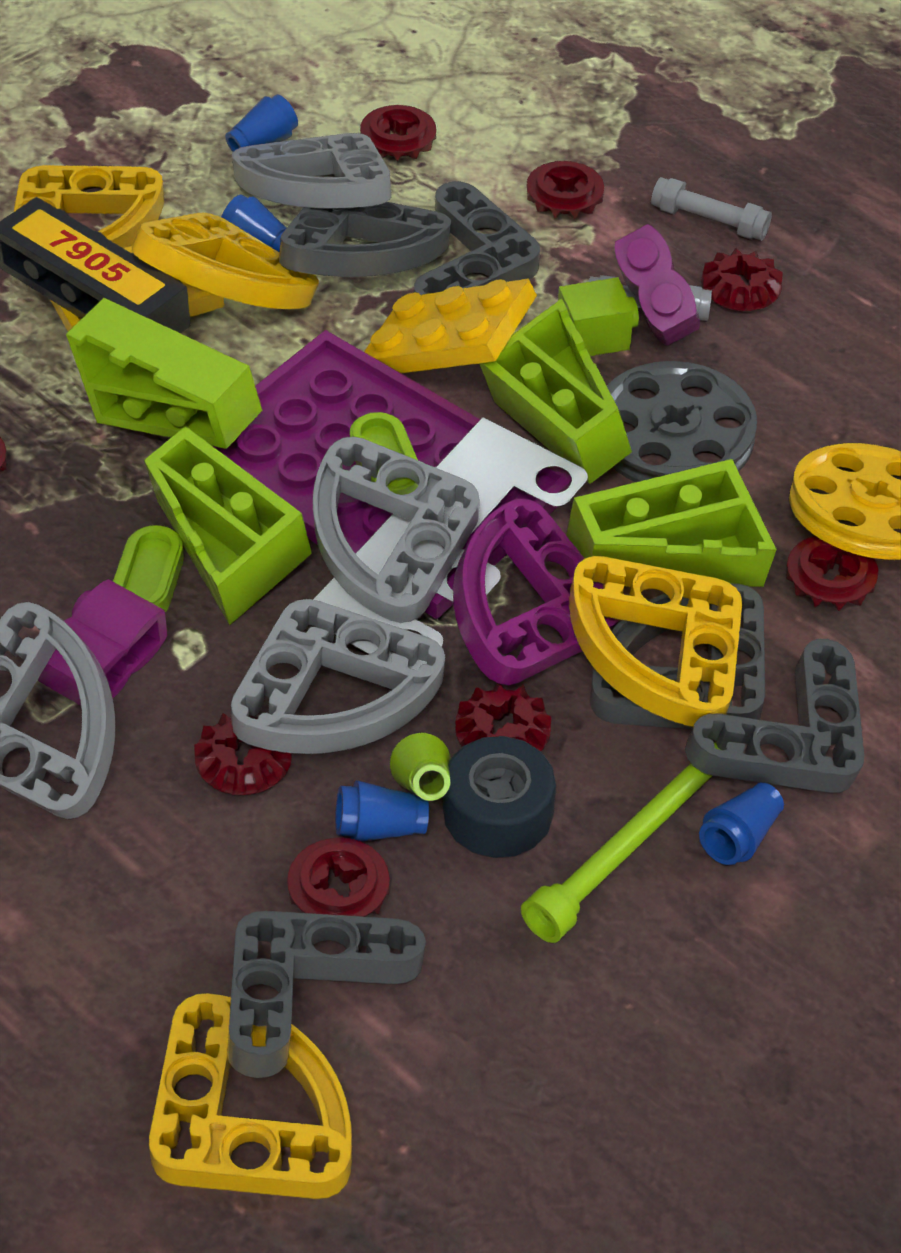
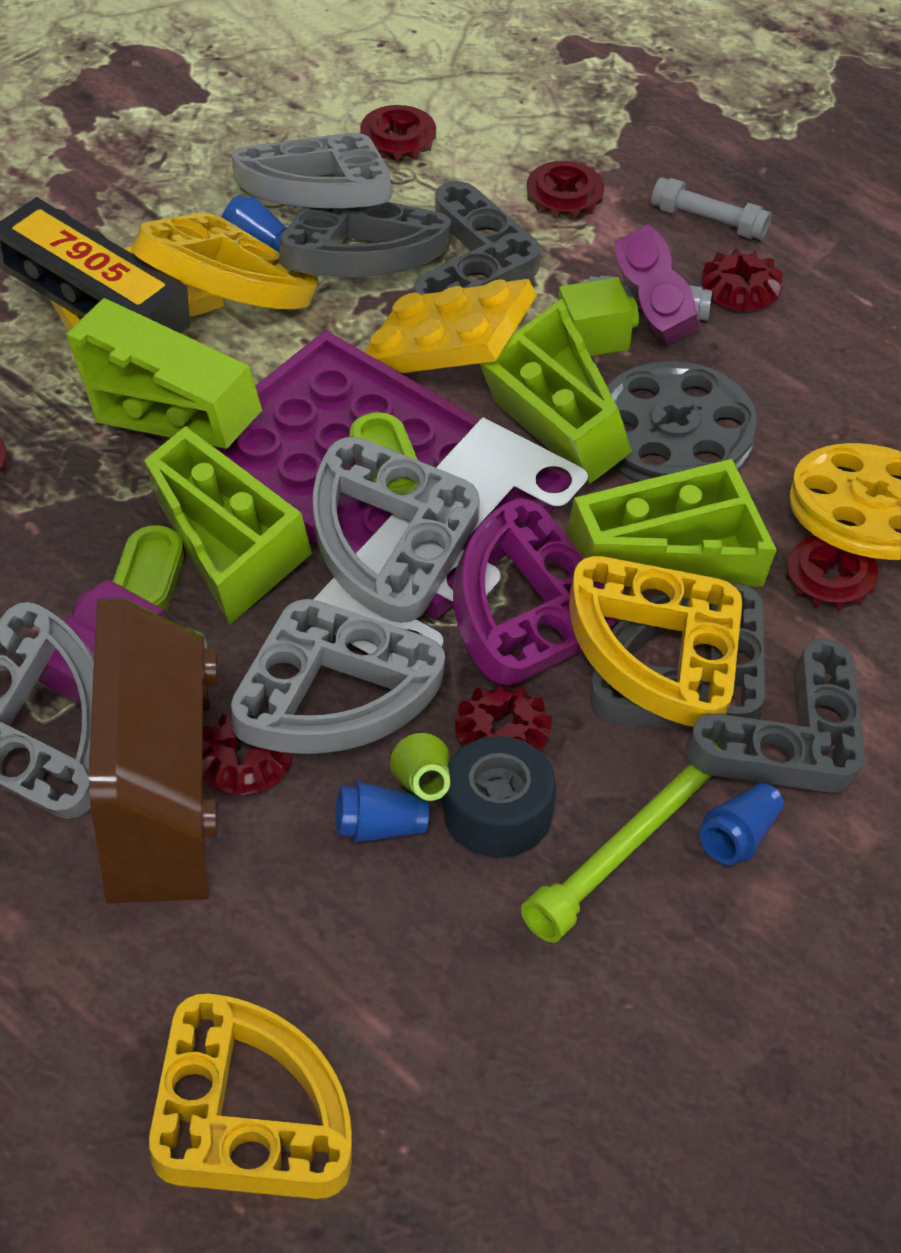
(126, 191): yellow beam -> none
(149, 755): none -> reddish brown windscreen
(265, 123): blue cone -> none
(296, 957): dark grey beam -> none
(353, 863): dark red gear -> none

